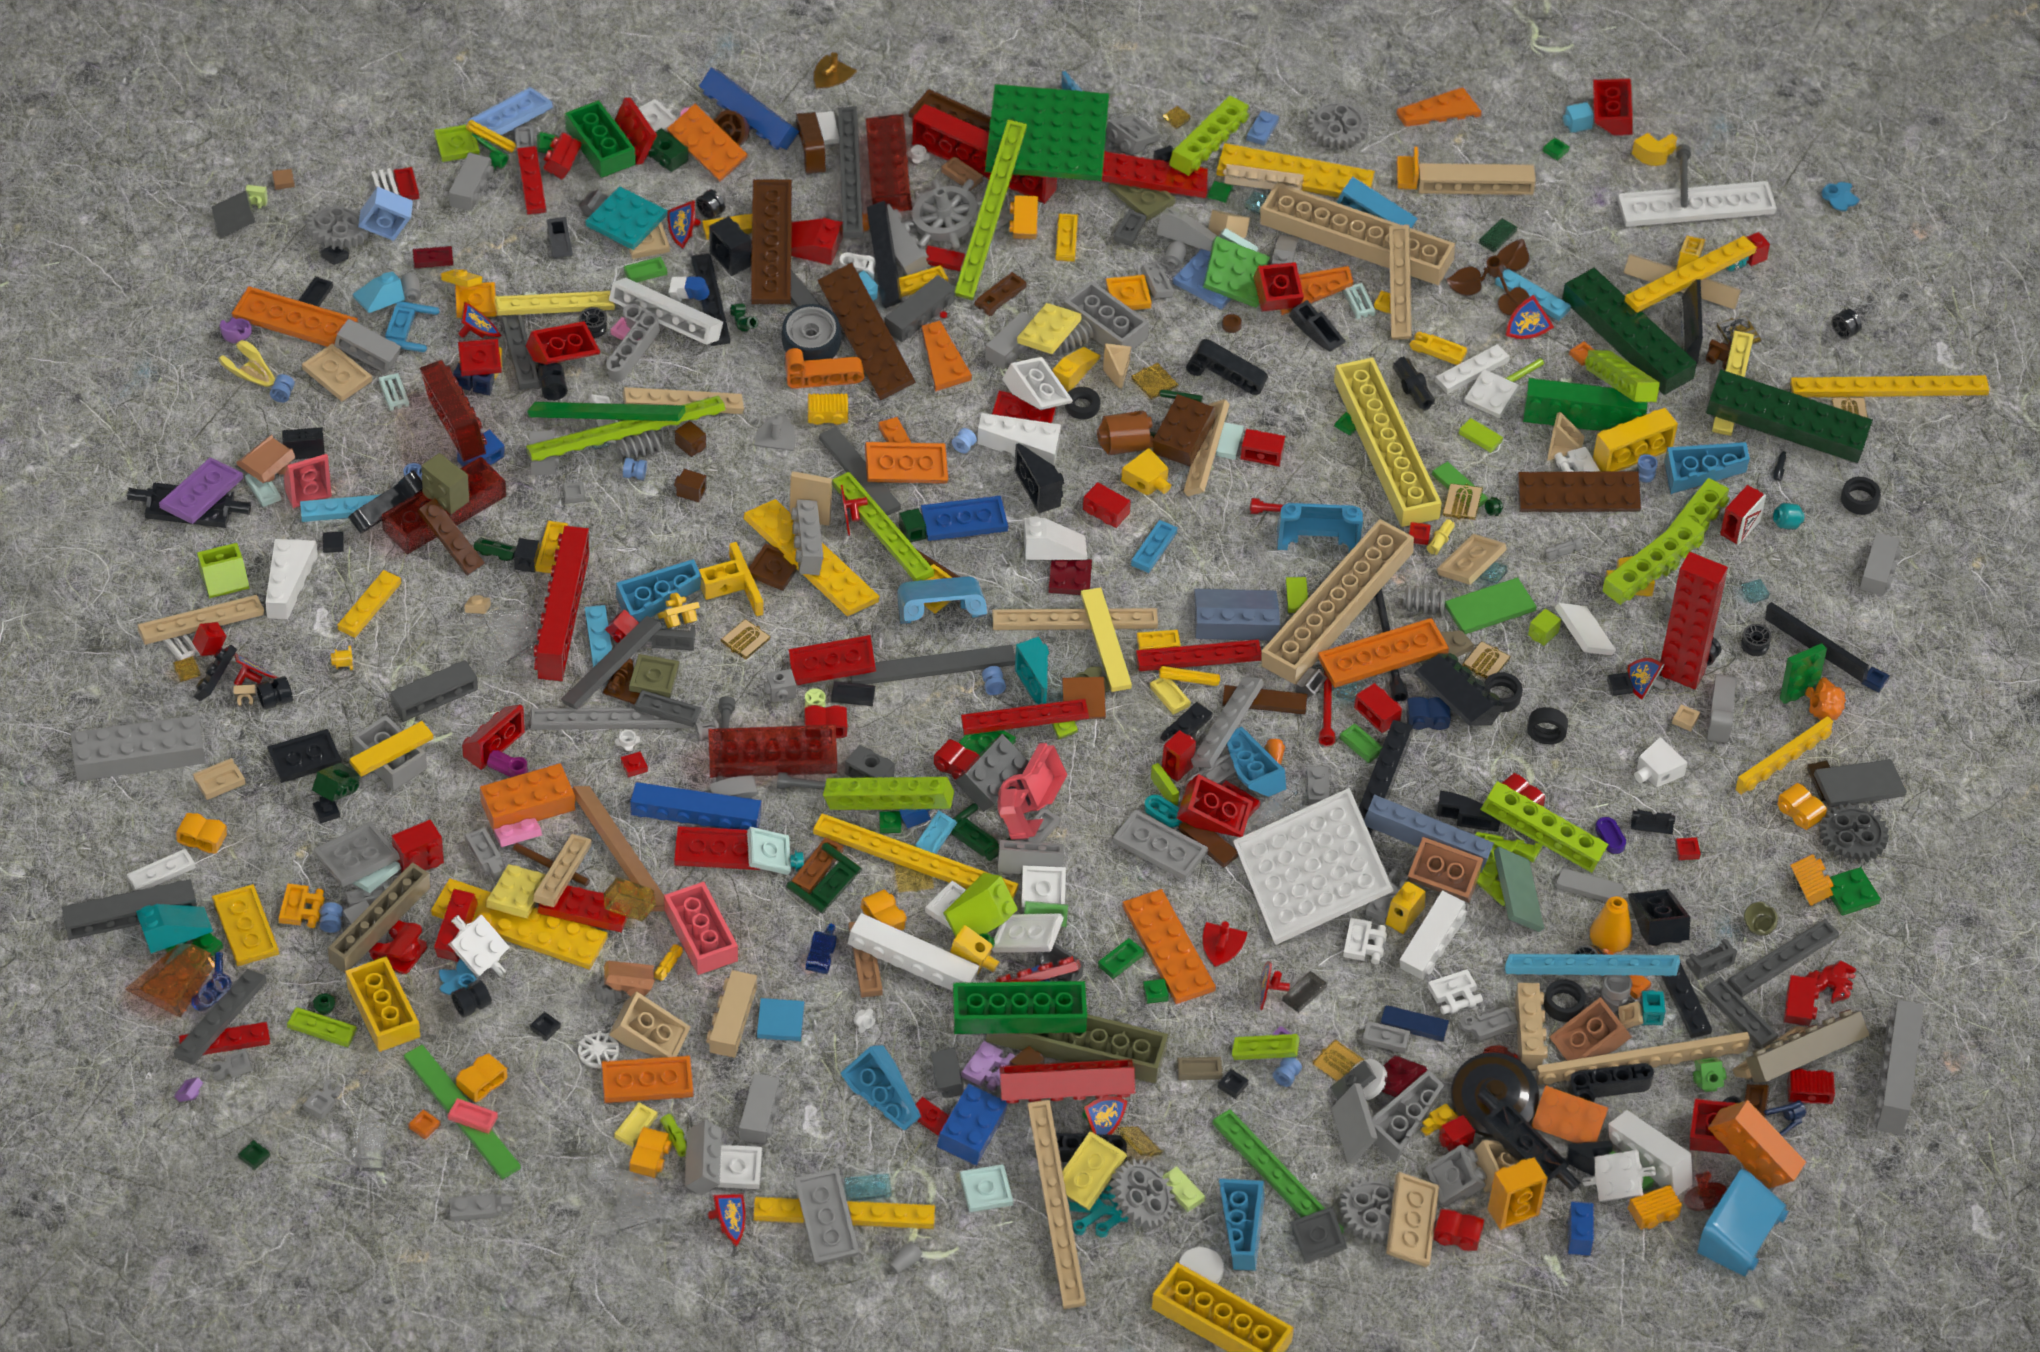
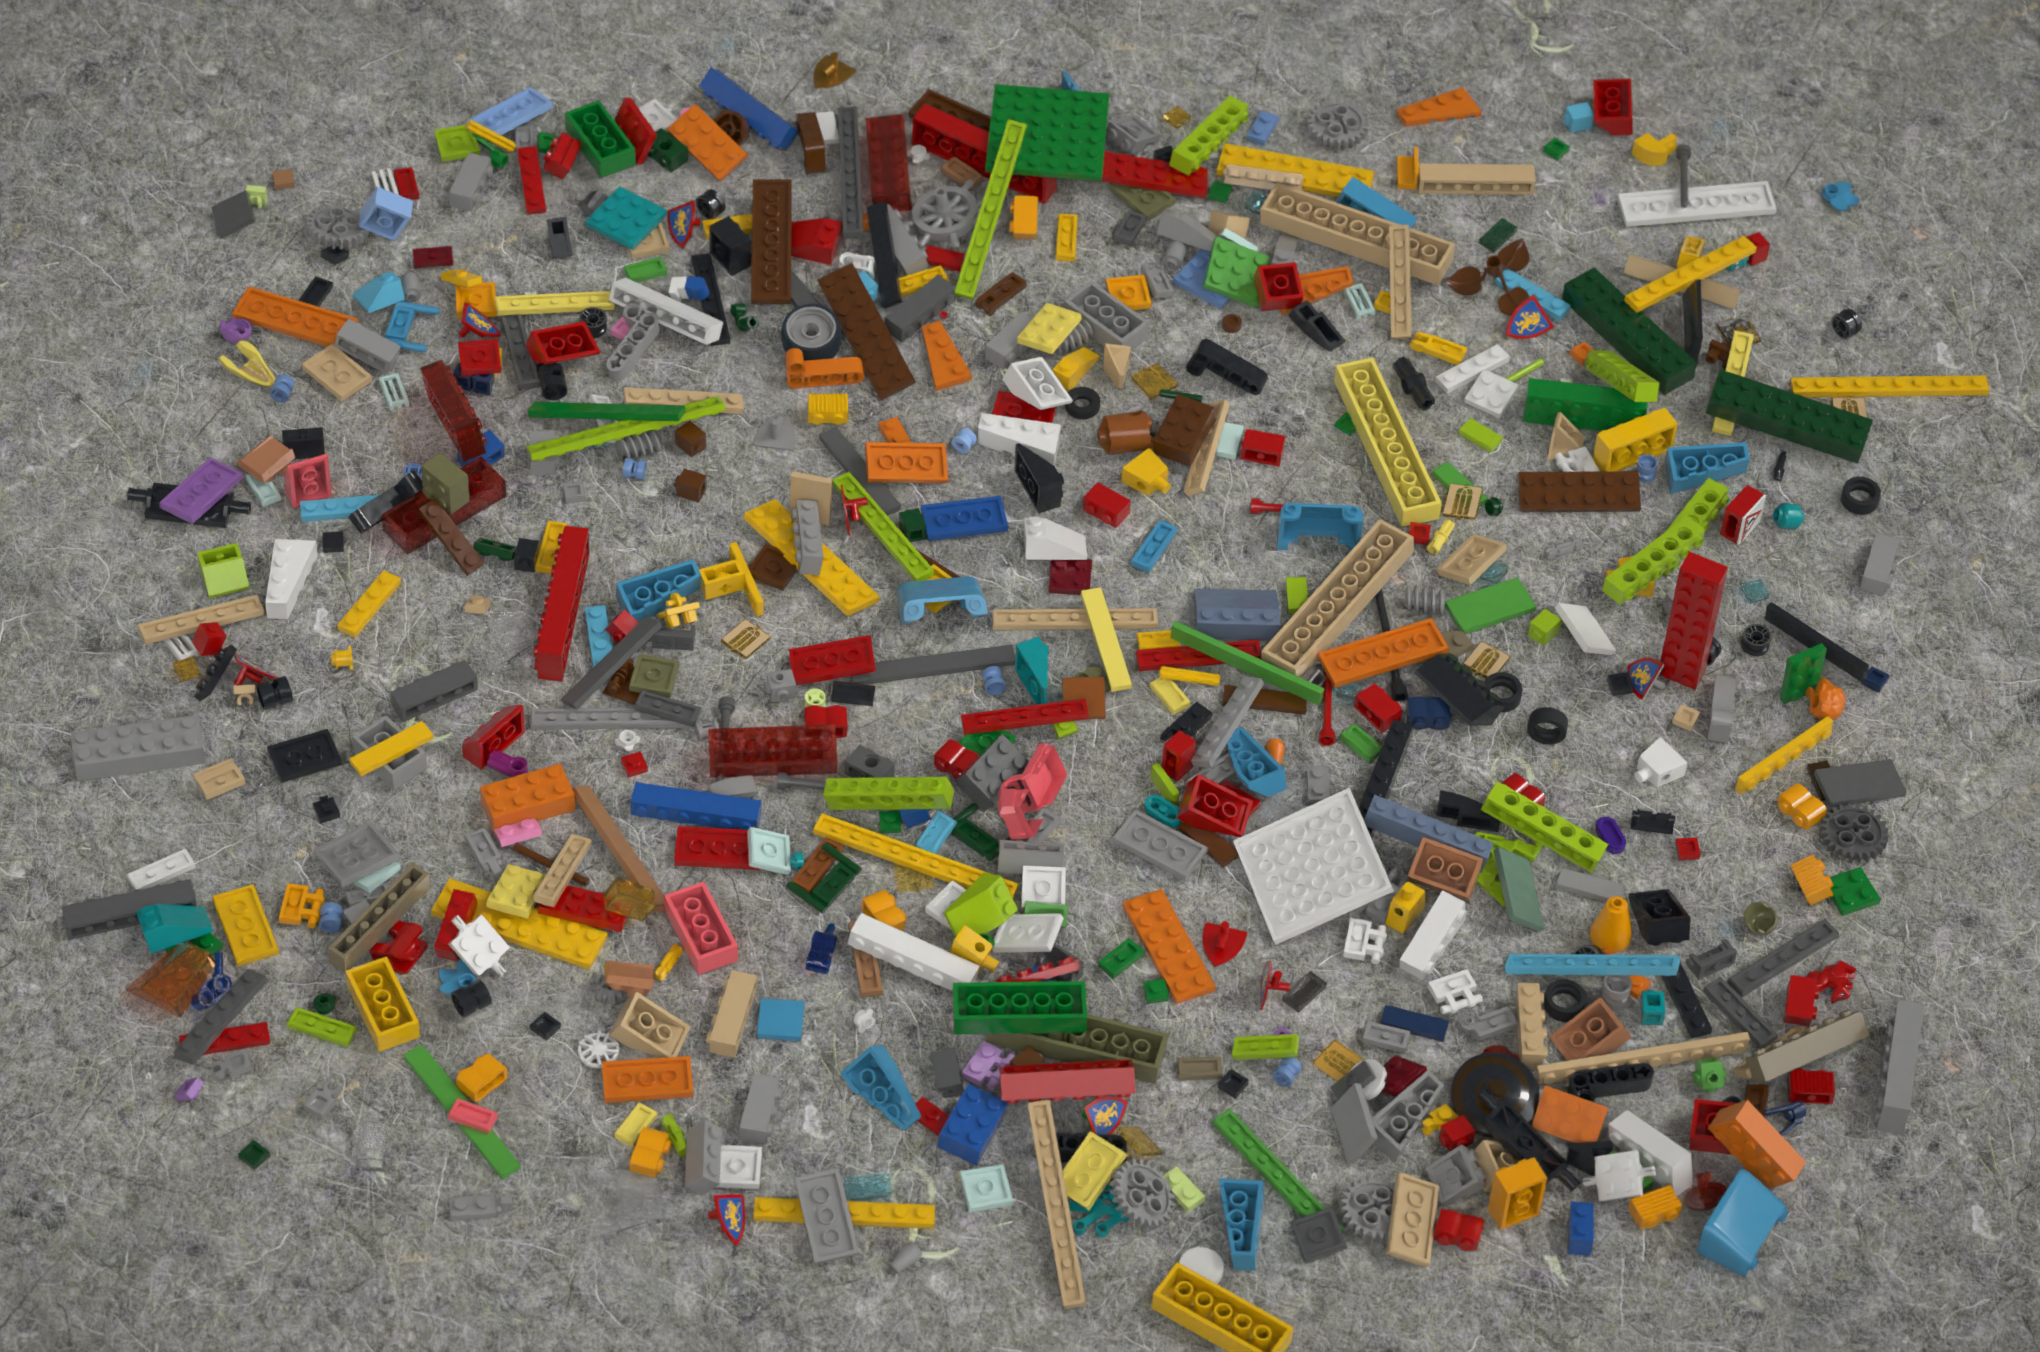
(201, 833): light orange brick -> none
(336, 782): dark green brick -> none
(419, 845): red brick -> none
(424, 1124): orange tile -> none
(1247, 663): none -> bright green tile
(1631, 1014): tan plate -> none

